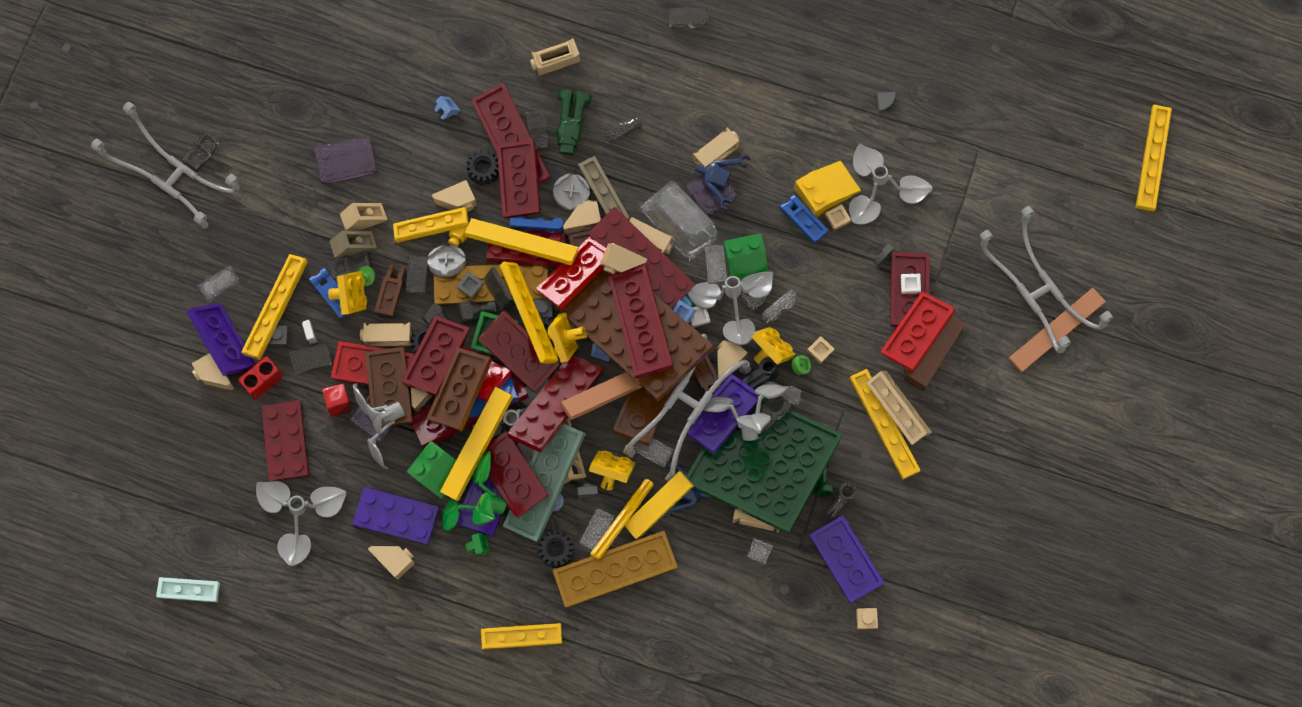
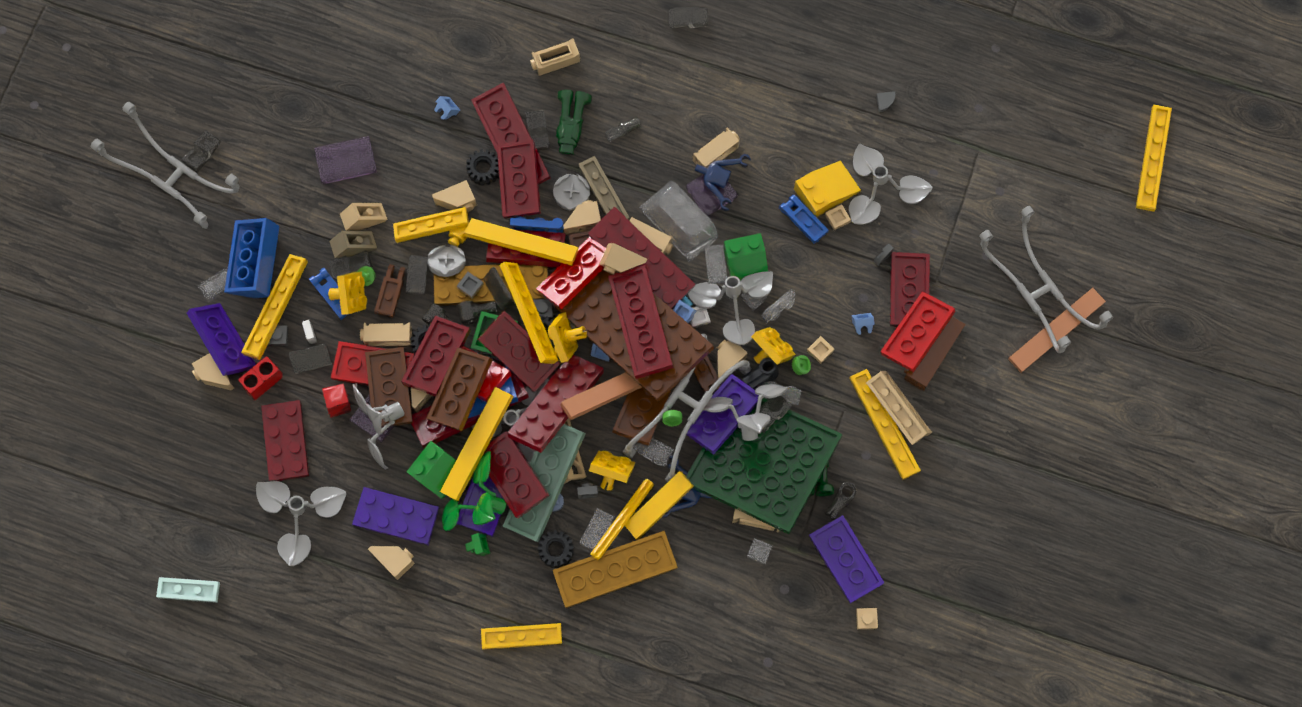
(252, 258): none -> blue slope
(672, 418): none -> bright green tile
(863, 320): none -> medium blue tile
(910, 284): white tile -> none

